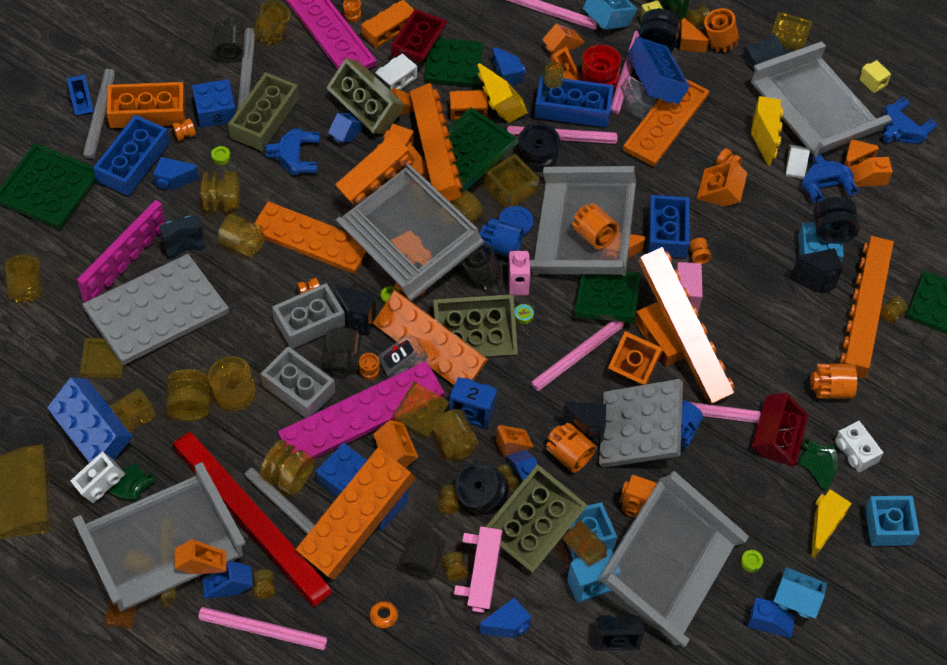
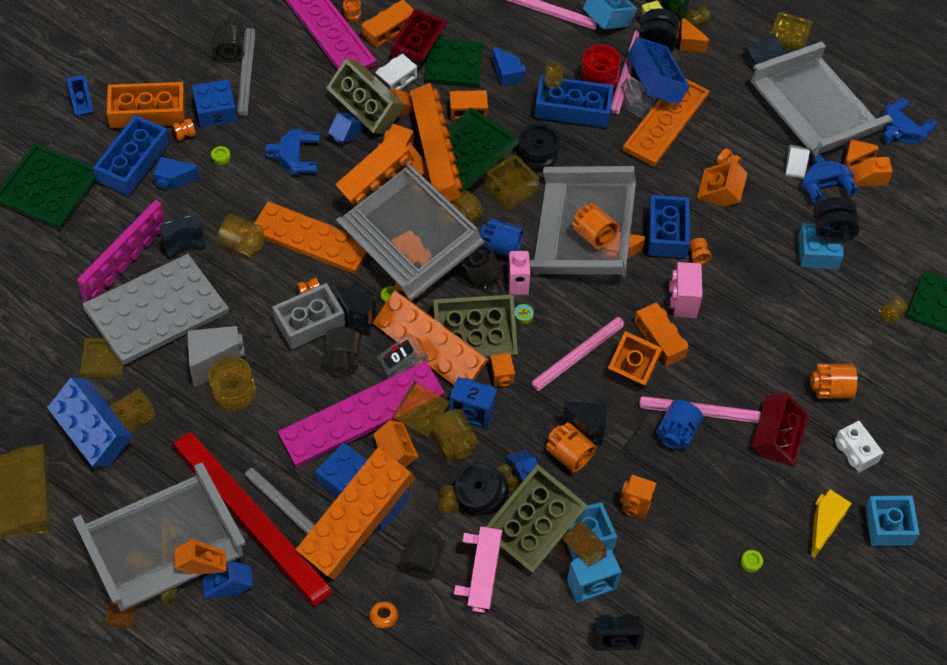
(23, 277): clear yellow gear -> none
(97, 477): white brick -> none
(98, 116): light grey axle -> none
(132, 484): dark green arm -> none
(188, 395): clear yellow wheel -> none
(209, 346): none -> light grey slope
(220, 190): clear yellow wheel -> none
(263, 111): olive brick -> none
(263, 584): clear yellow wheel -> none
(263, 628): bright pink axle -> none
(272, 21): clear yellow gear -> none
(287, 467): clear yellow wheel -> none
(298, 382): light grey brick -> none
(369, 366): orange wheel -> none
(455, 566): clear yellow wheel -> none
(502, 96): yellow slope -> none
(502, 369): none -> orange brick
(507, 621): blue slope -> none
(512, 440): orange slope -> none
(517, 216): blue piece -> none
(560, 37): orange slope -> none
(564, 58): orange slope -> none
(575, 135): bright pink axle -> none
(608, 296): dark green plate -> none
(642, 423): light grey plate -> none
(671, 556): piece -> none
(686, 326): brick -> none
(721, 29): orange gear -> none
(767, 127): yellow slope -> none
(770, 618): blue slope -> none
(800, 593): dark azure brick -> none
(818, 270): black slope -> none
(820, 462): dark green arm -> none
(867, 305): orange brick -> none
(875, 76): light yellow brick -> none

